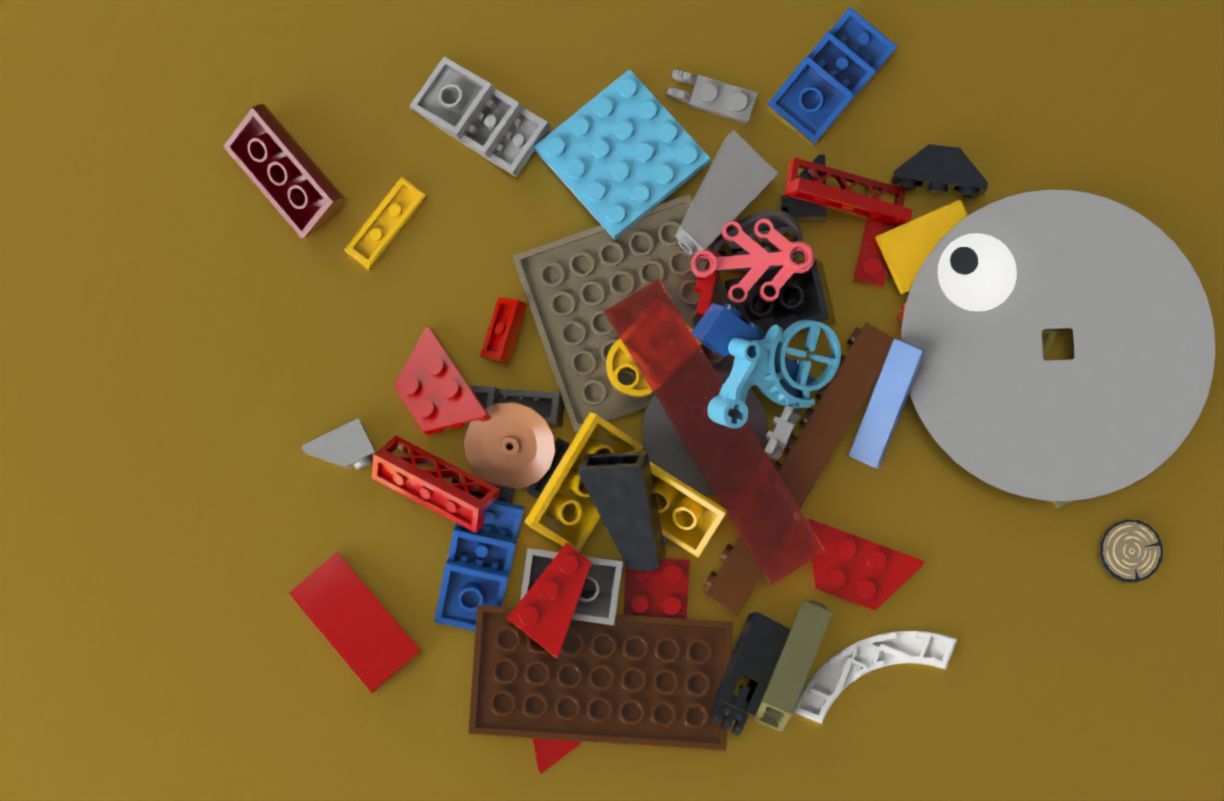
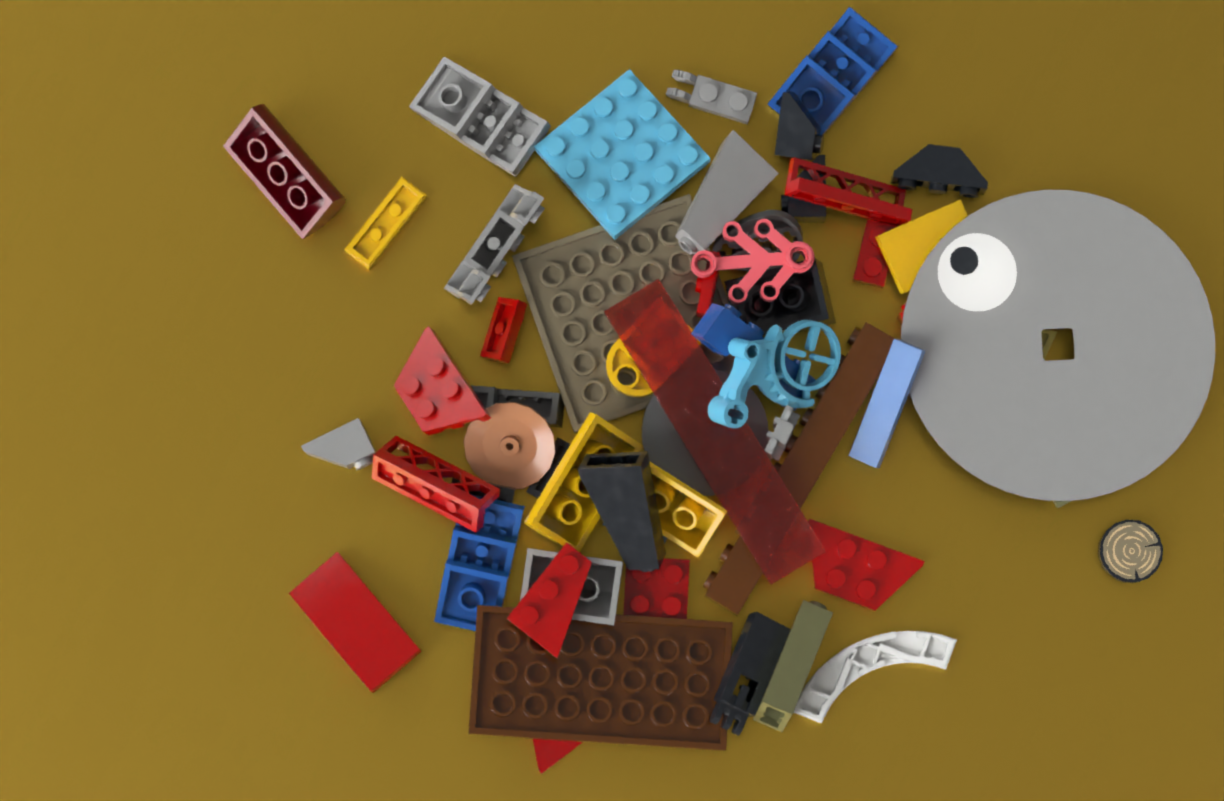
(496, 239): none -> light grey bracket
(797, 130): none -> black slope

